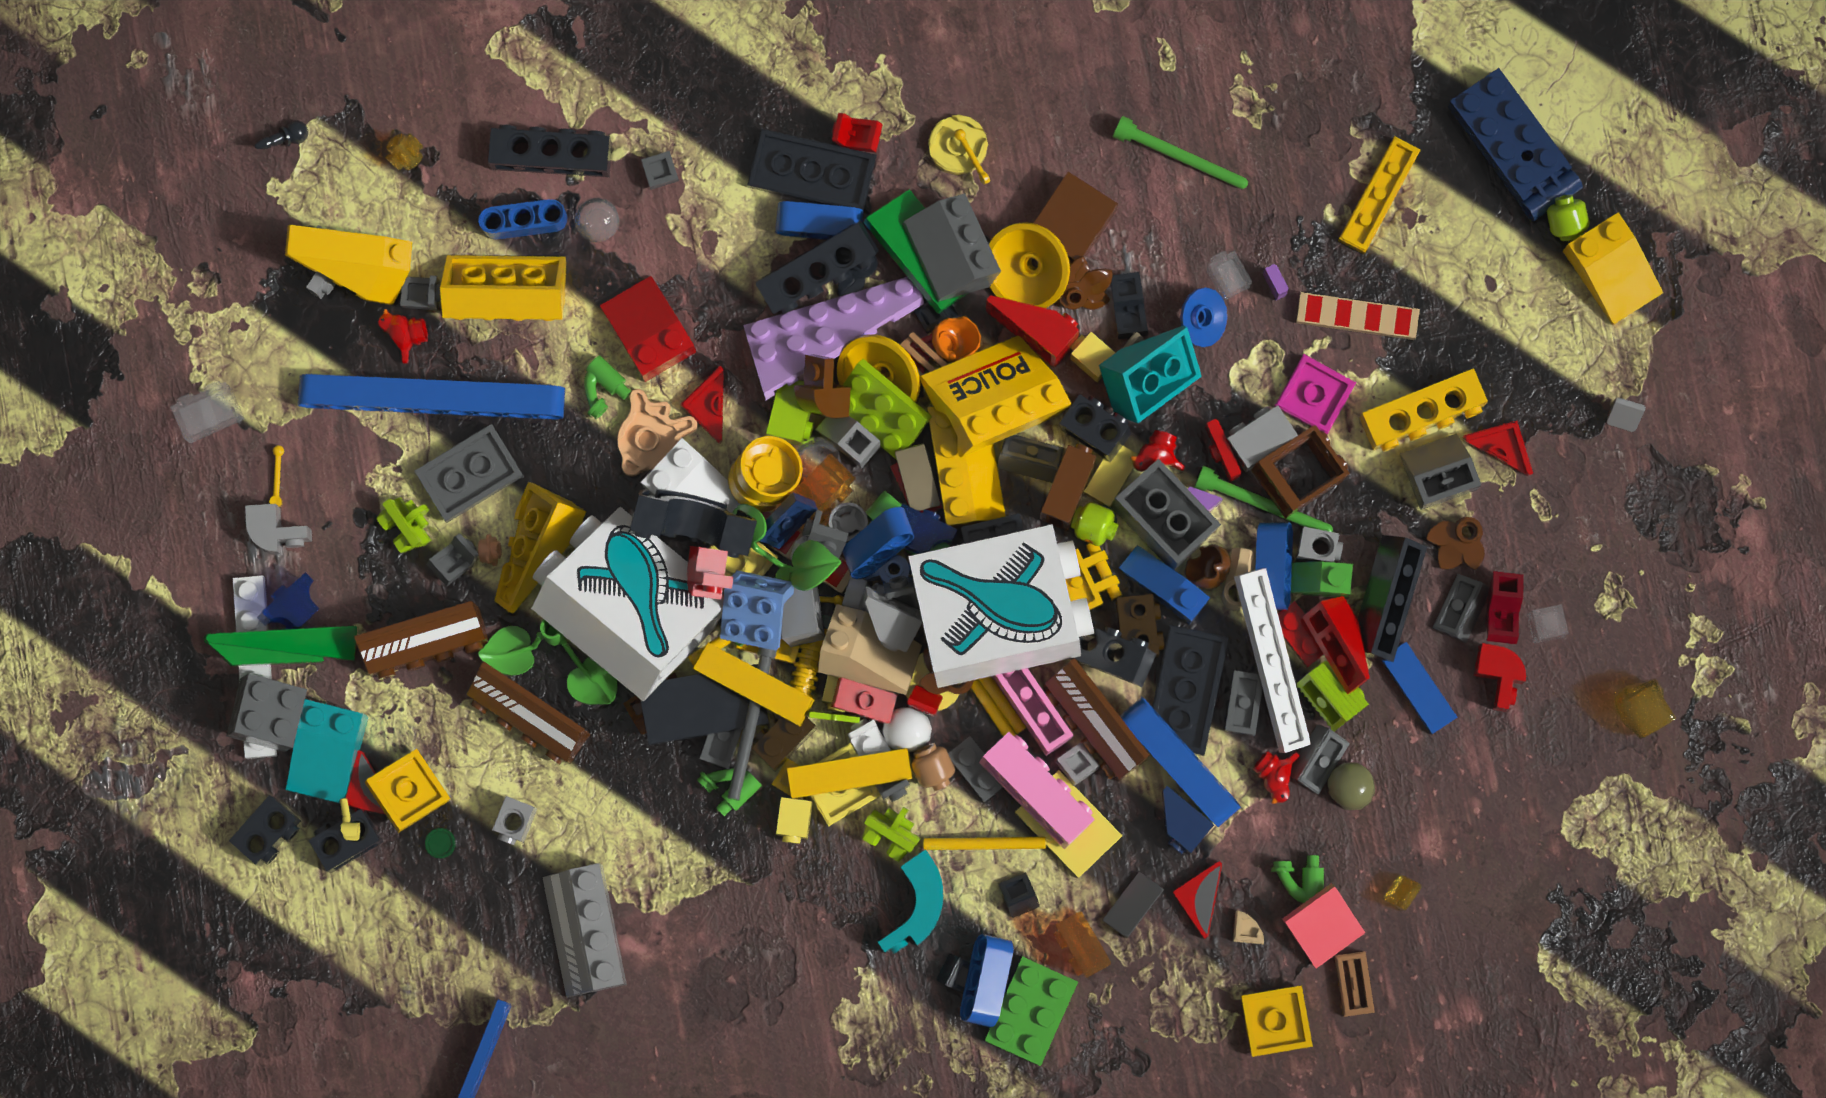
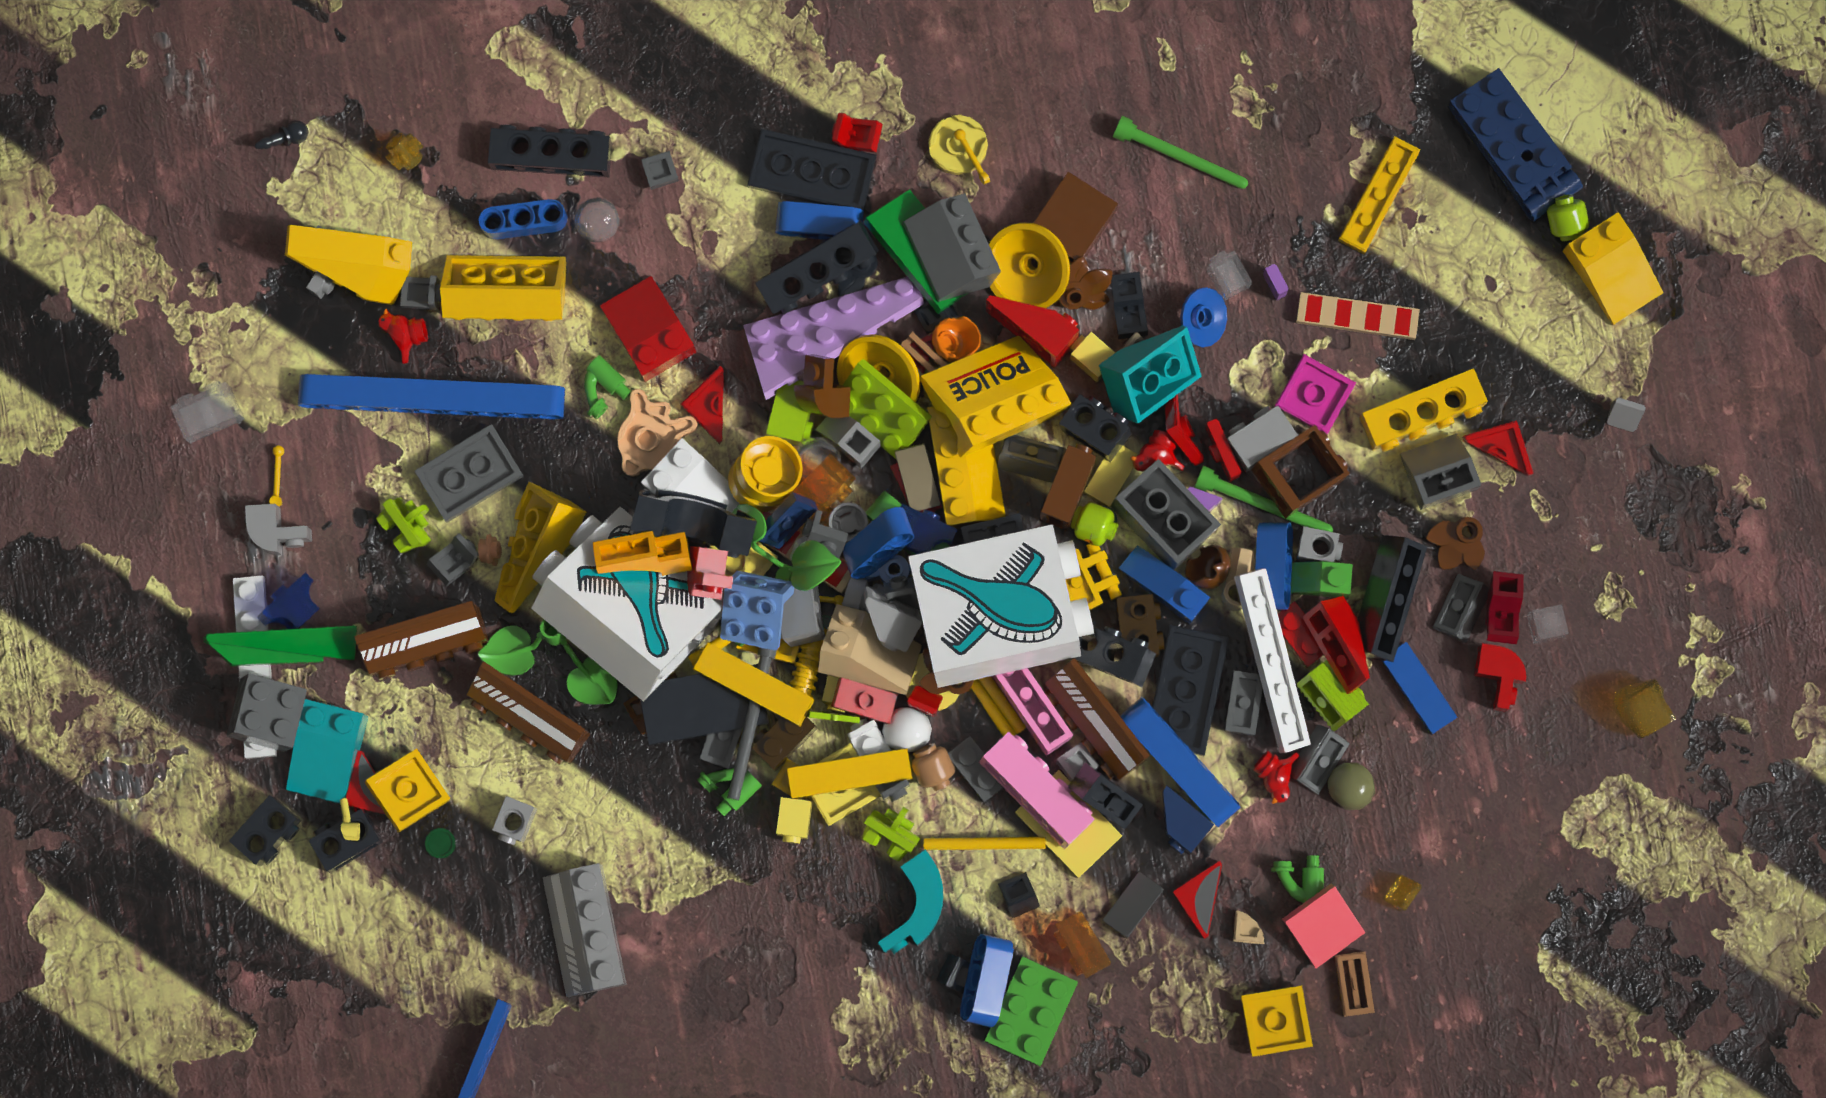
(643, 553): none -> light orange slope
(1105, 795): none -> black brick
(1181, 431): none -> red tile

